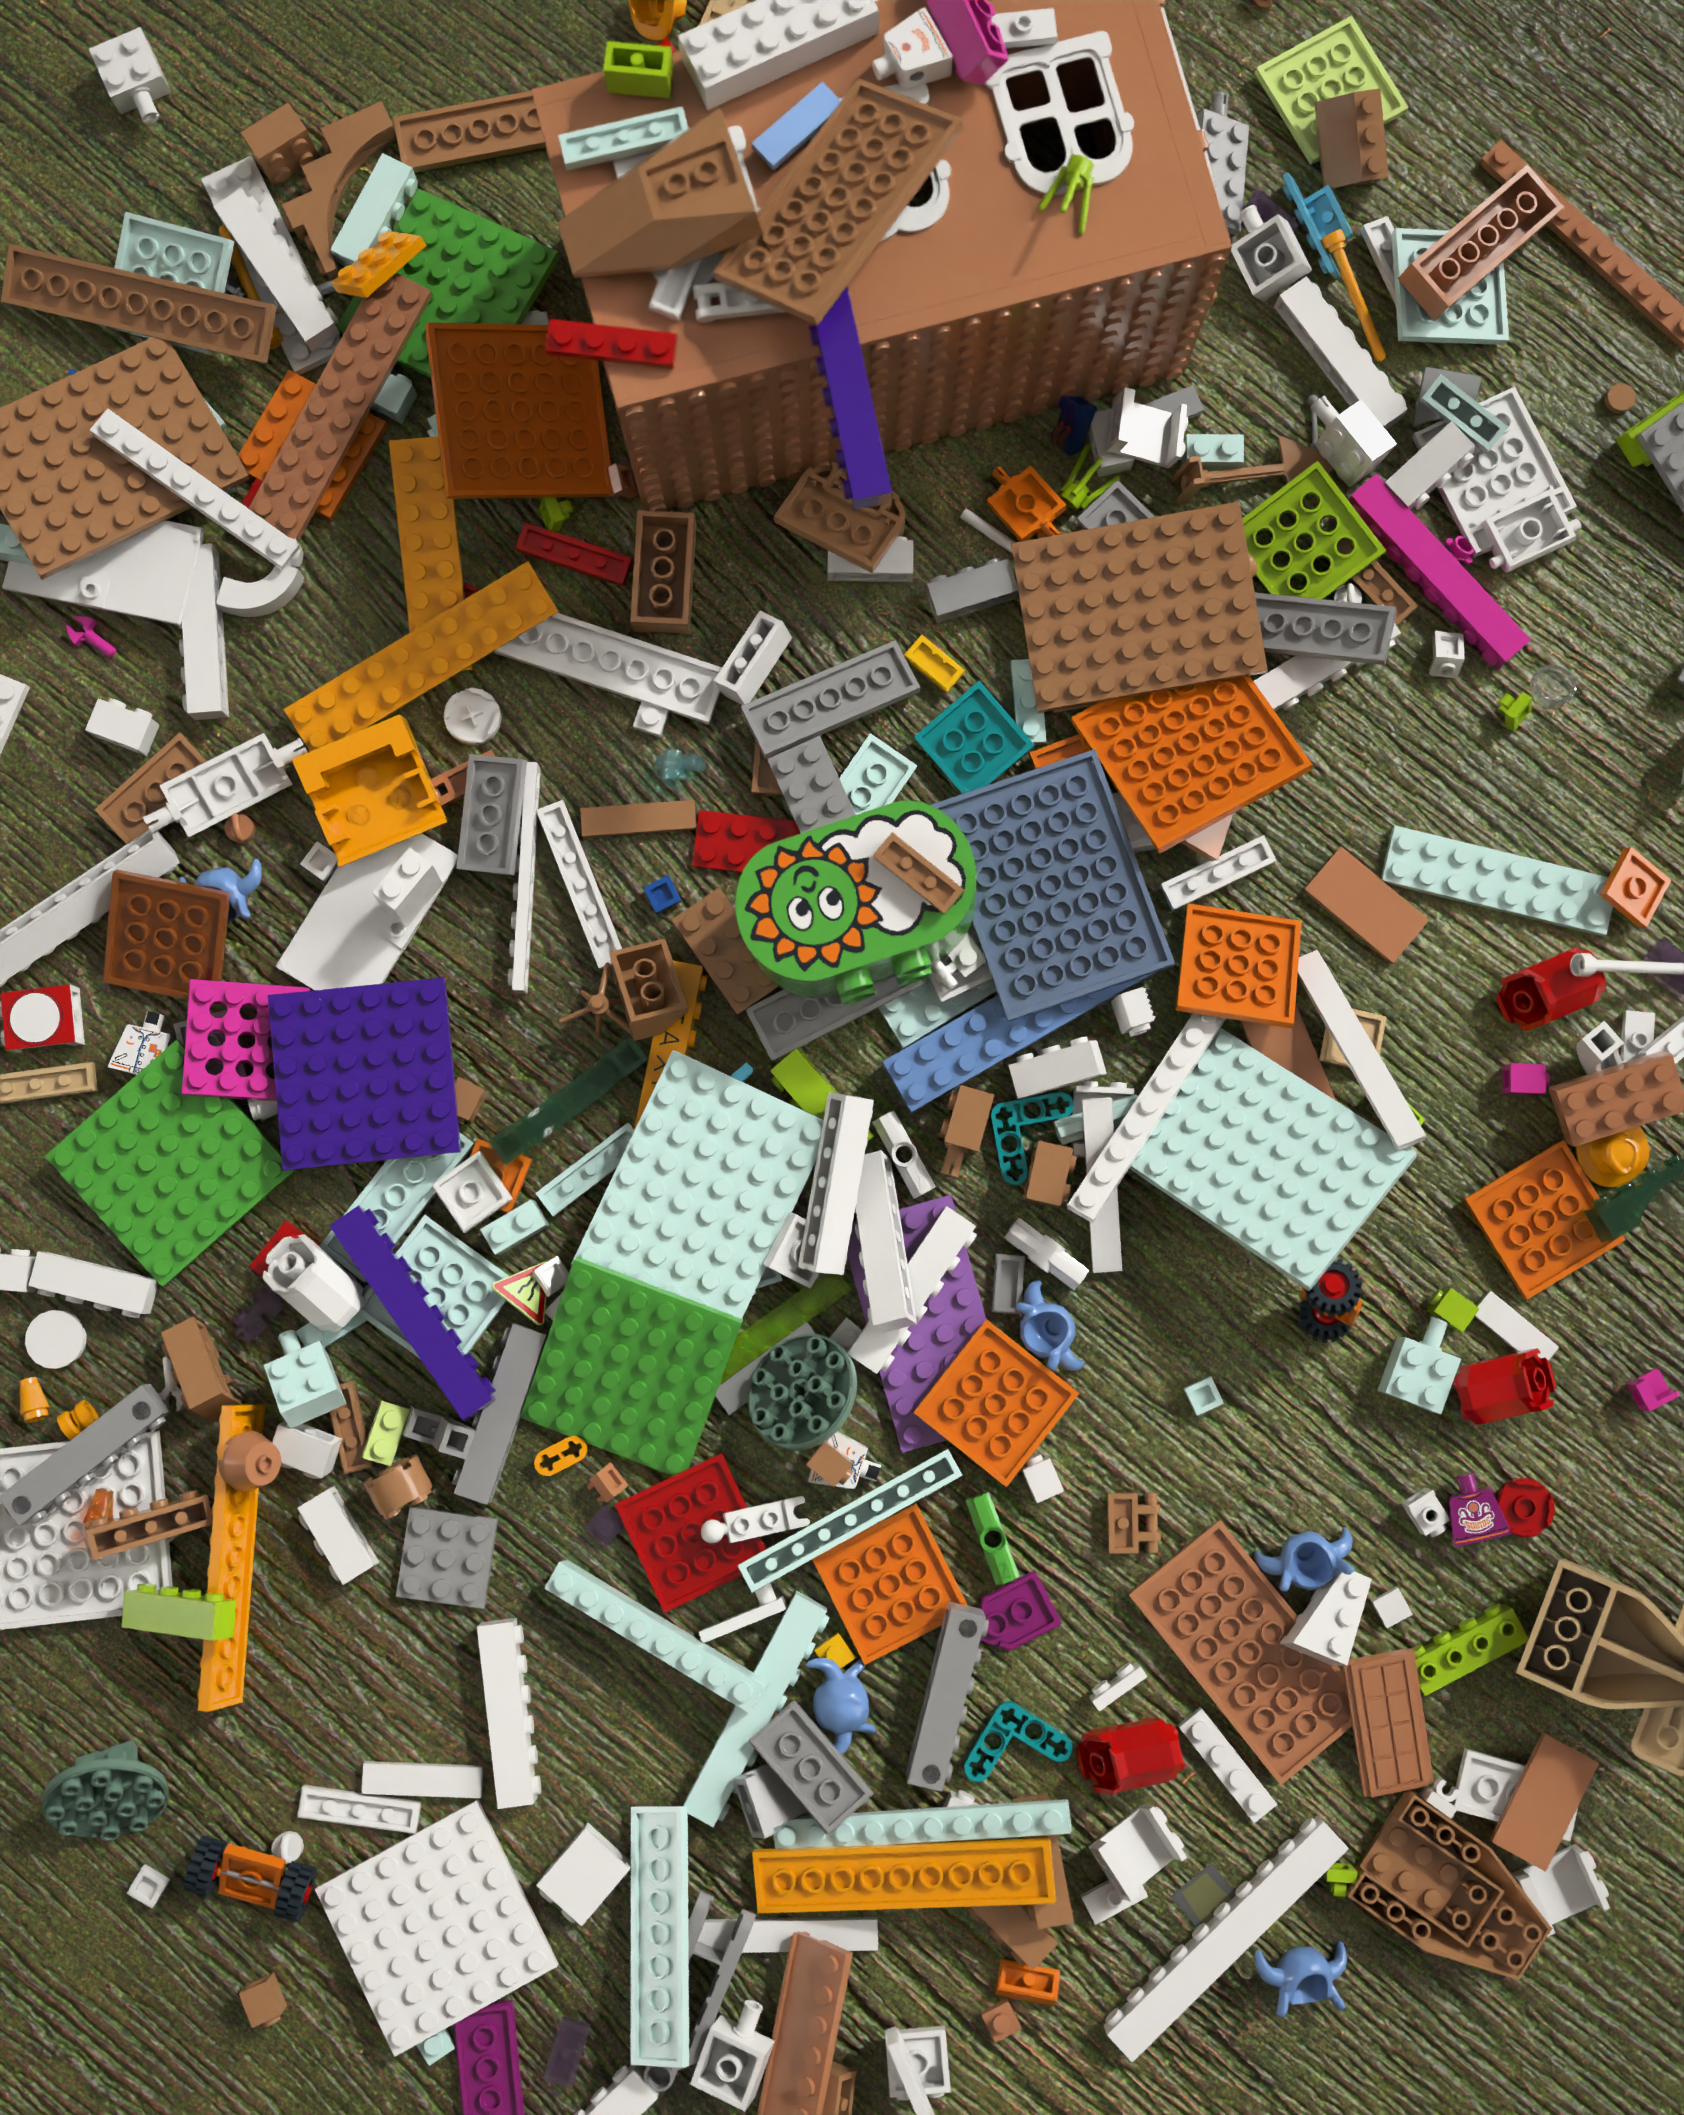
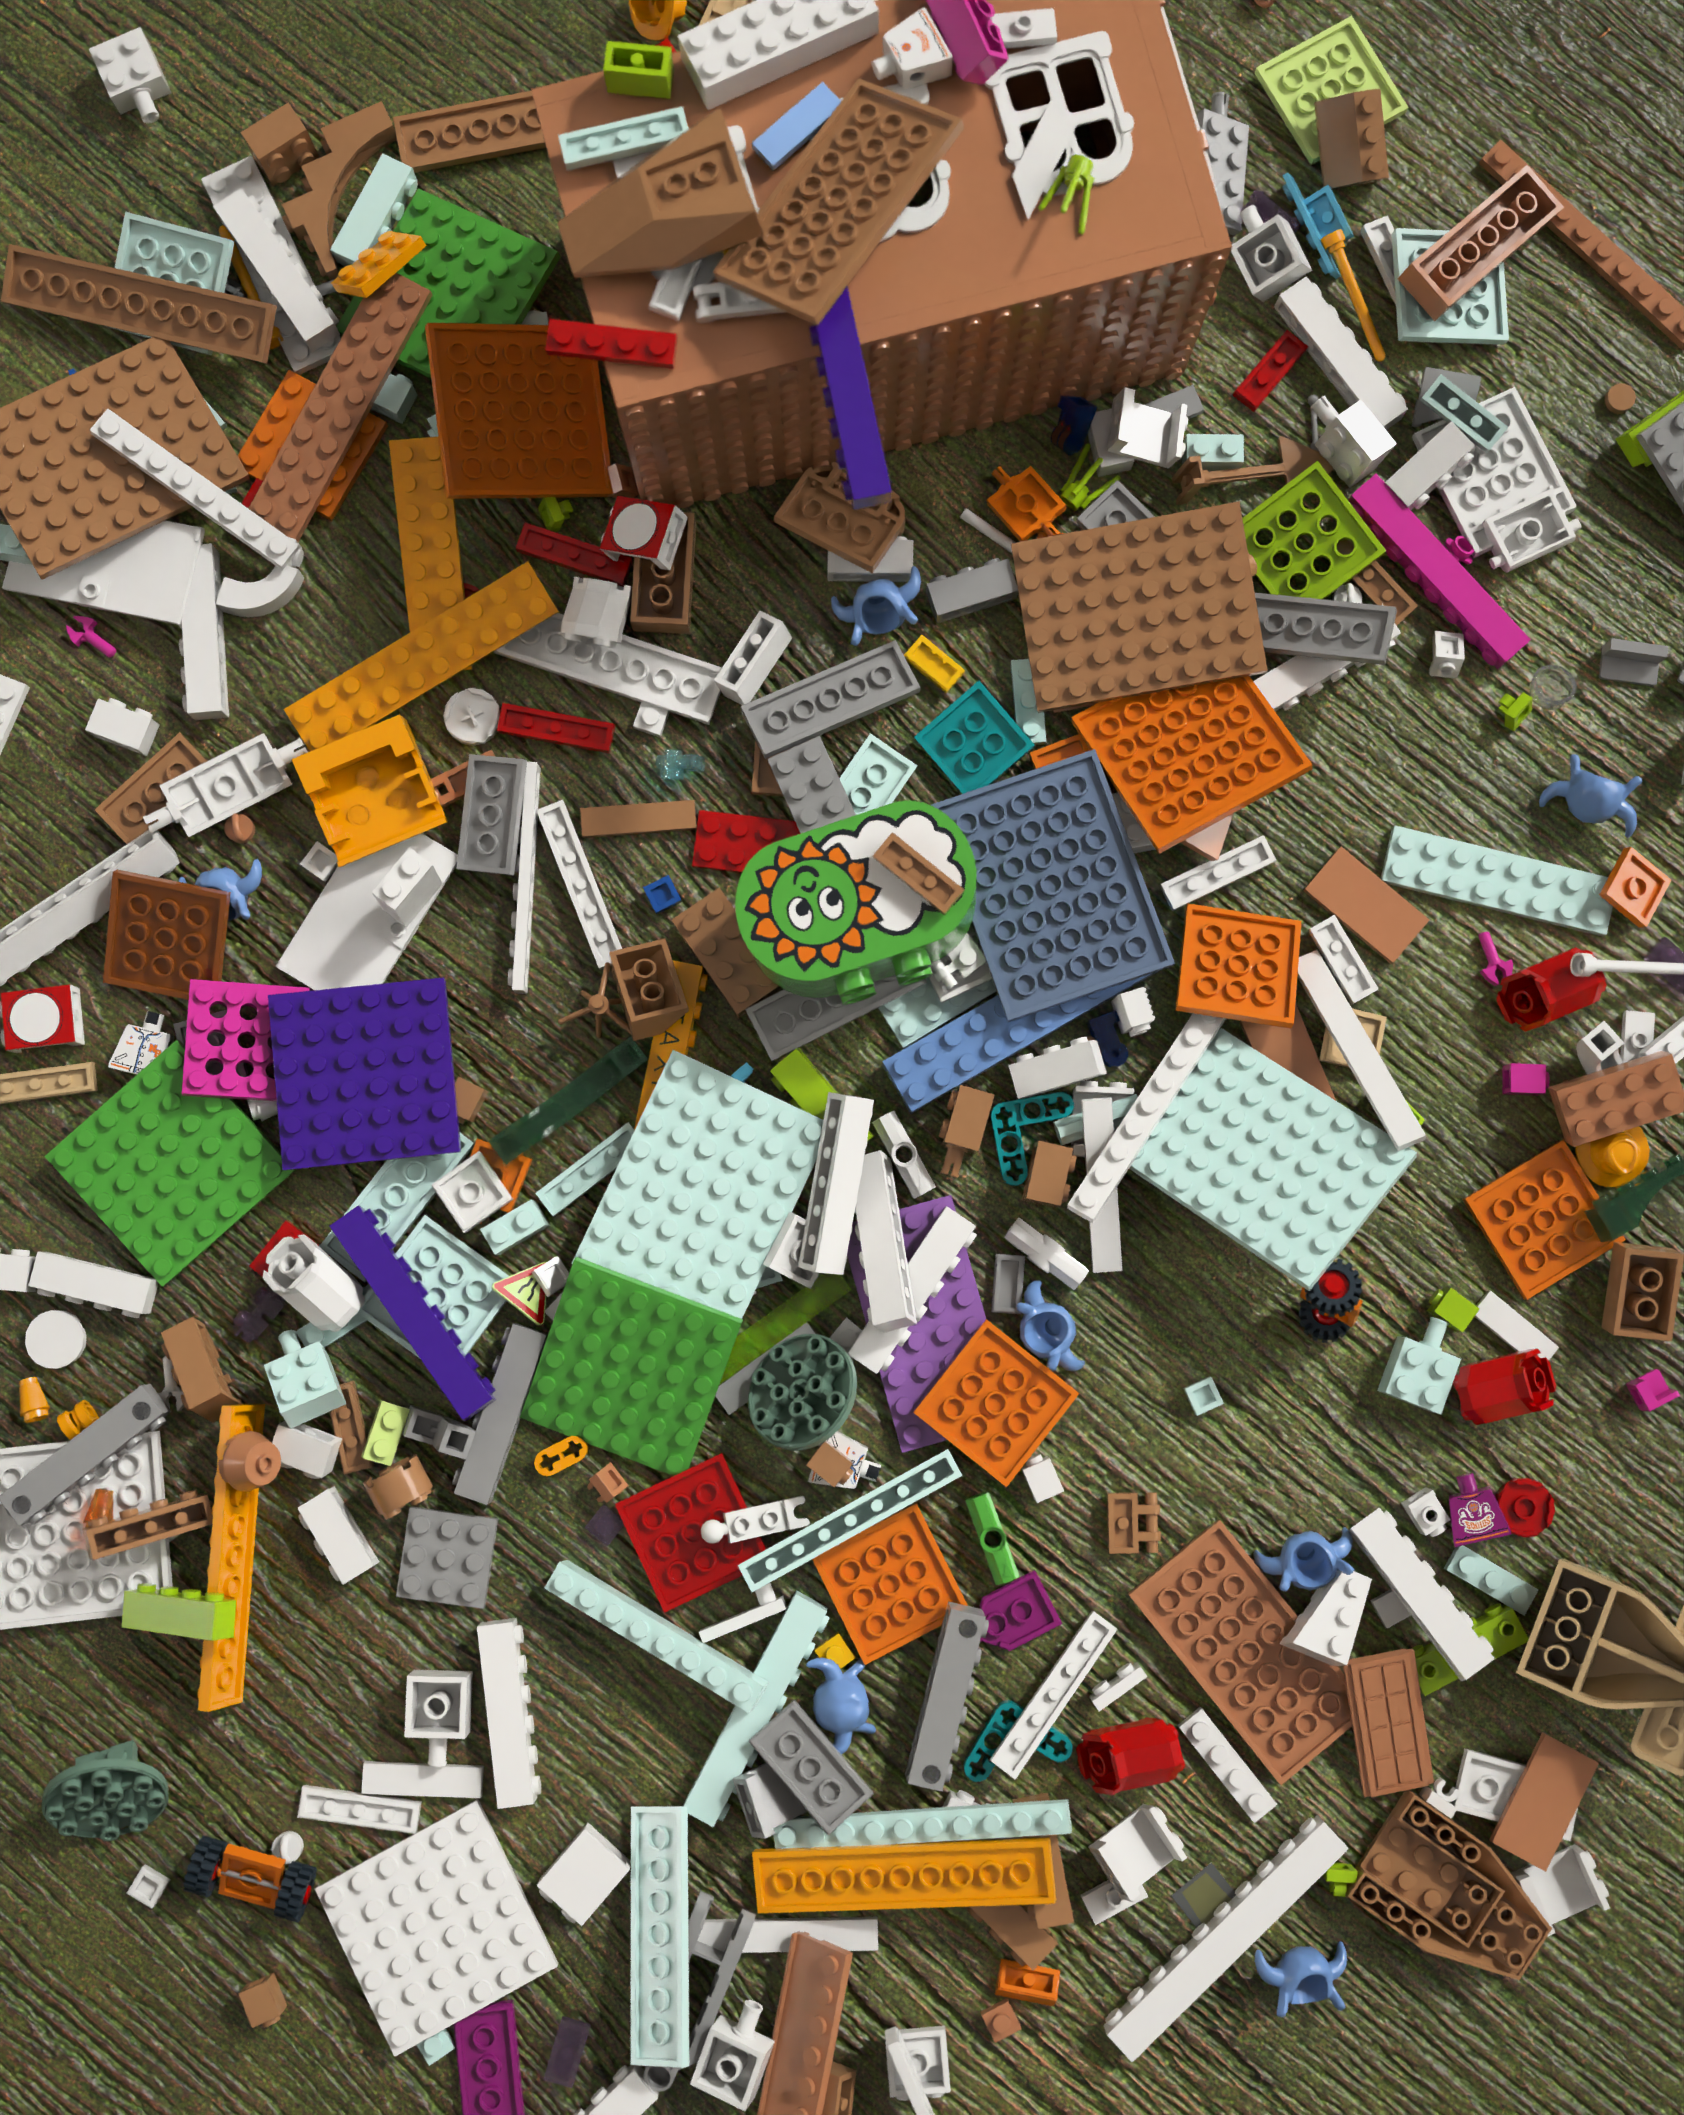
(438, 1709): none -> white brick
(556, 728): none -> red plate
(596, 612): none -> white brick
(643, 531): none -> white panel
(879, 606): none -> medium blue piece
(1042, 156): none -> white sticker
(1053, 1694): none -> white plate
(1112, 1050): none -> clear blue leg
(1270, 370): none -> red tile
(1343, 959): none -> white plate
(1421, 1594): none -> white brick
(1491, 1579): none -> light aqua plate
(1493, 959): none -> dark pink bar
(1594, 797): none -> medium blue piece
(1631, 661): none -> light grey panel
(1642, 1291): none -> medium nougat brick

